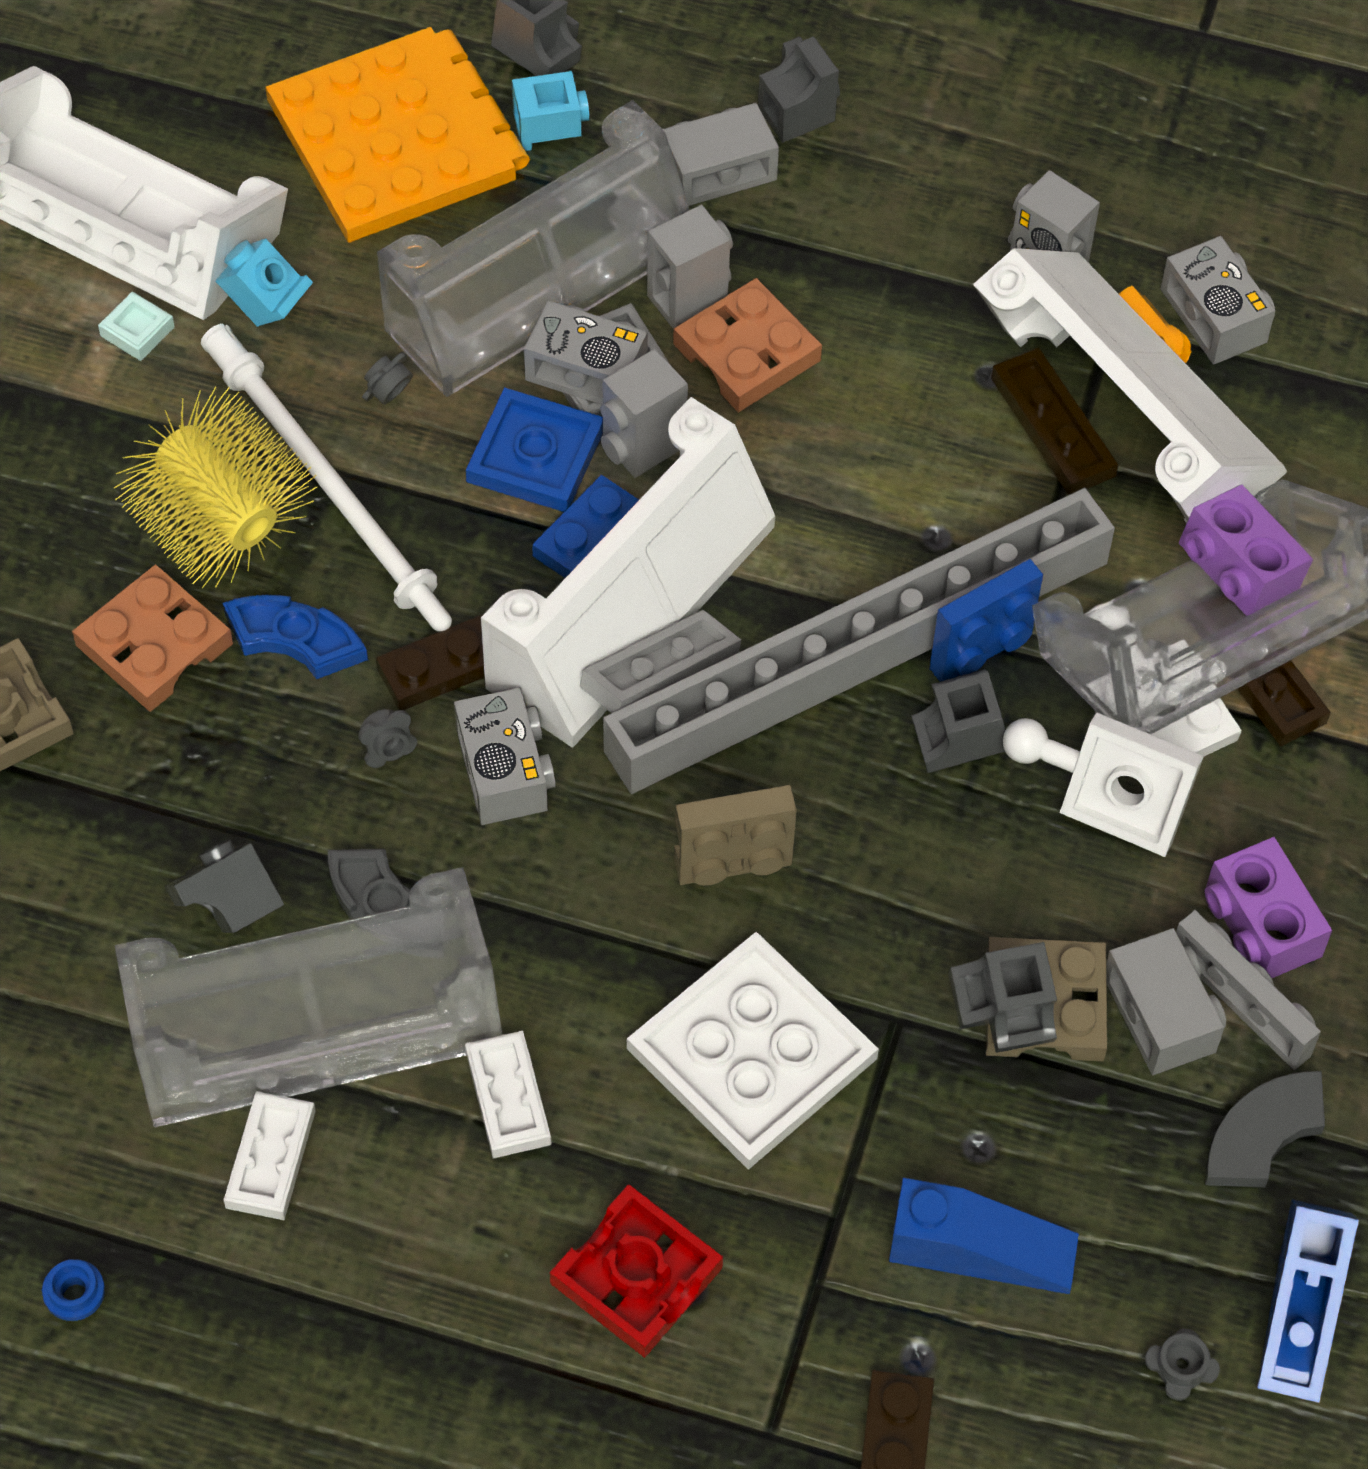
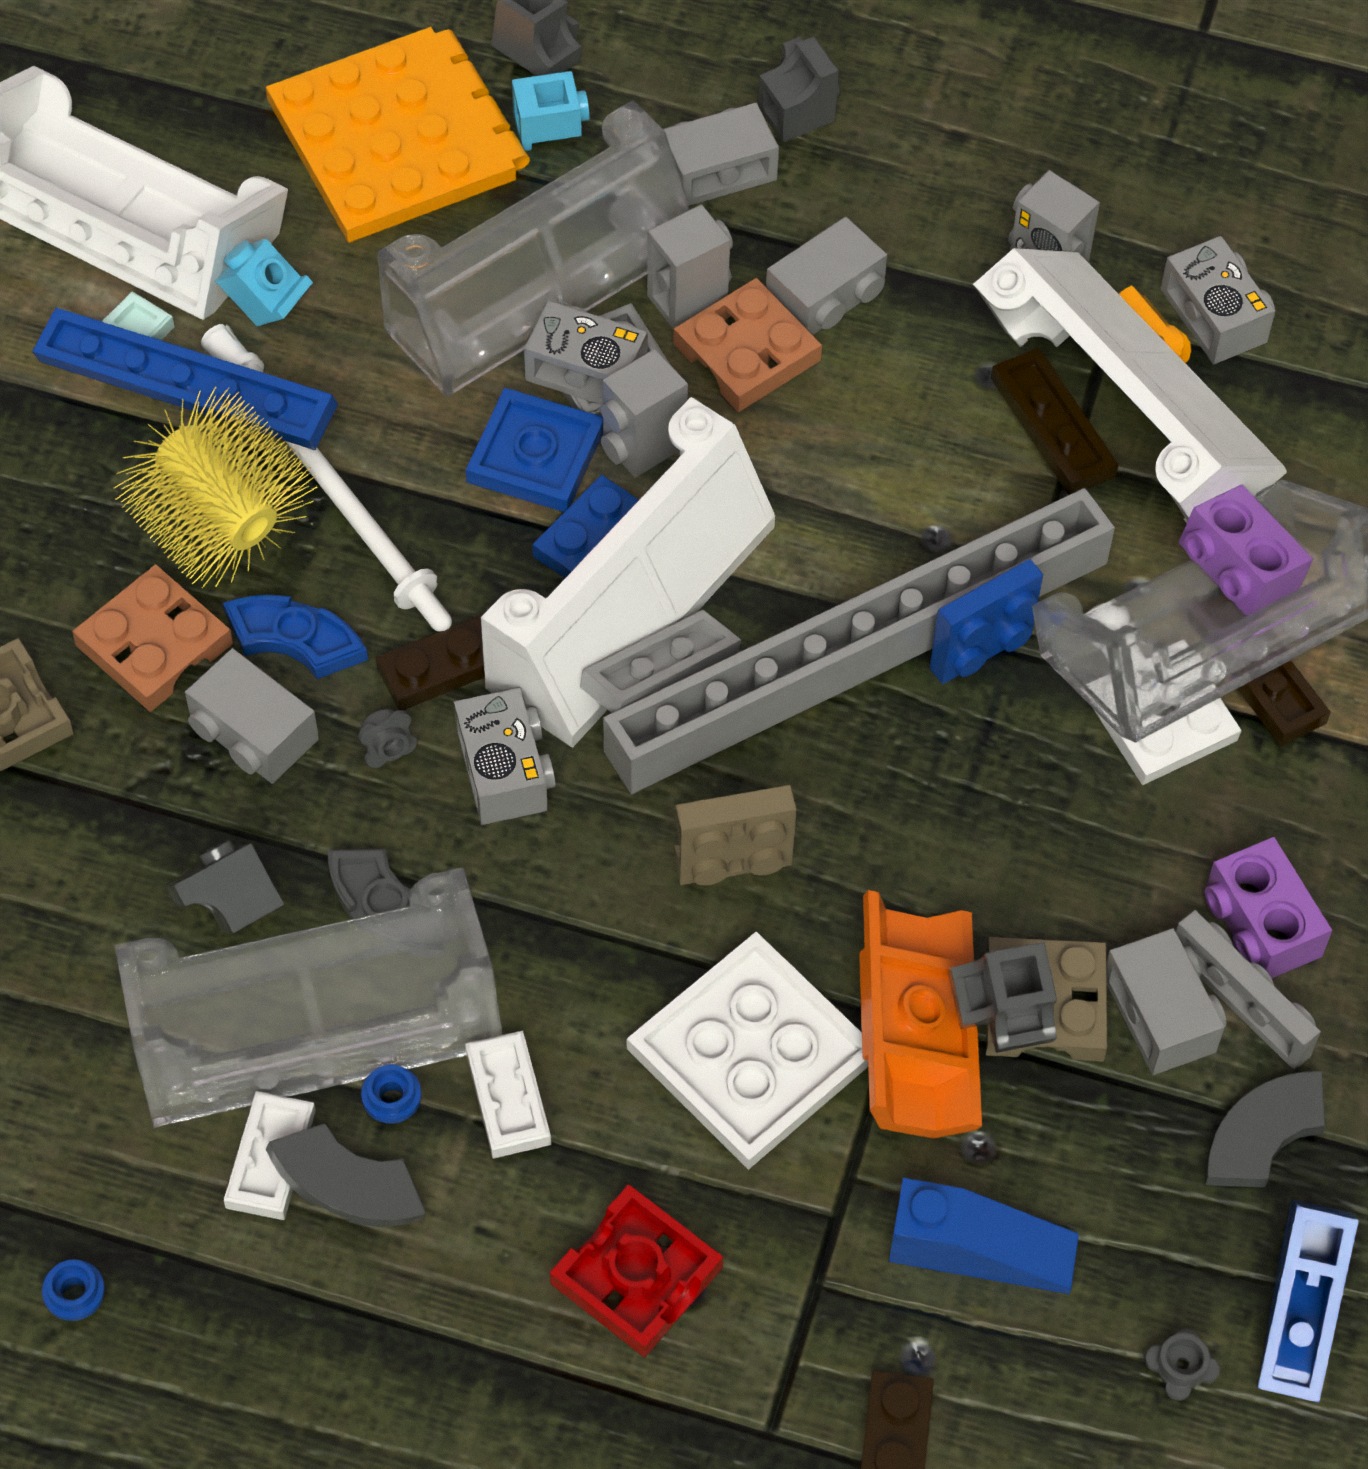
(175, 373): none -> blue plate
(251, 716): none -> light grey brick
(345, 1183): none -> dark grey tile
(387, 379): dark grey plate -> none
(387, 1079): none -> blue plate
(828, 275): none -> light grey brick
(917, 1055): none -> orange piece
(960, 722): dark grey brick -> none
(1094, 790): white plate -> none

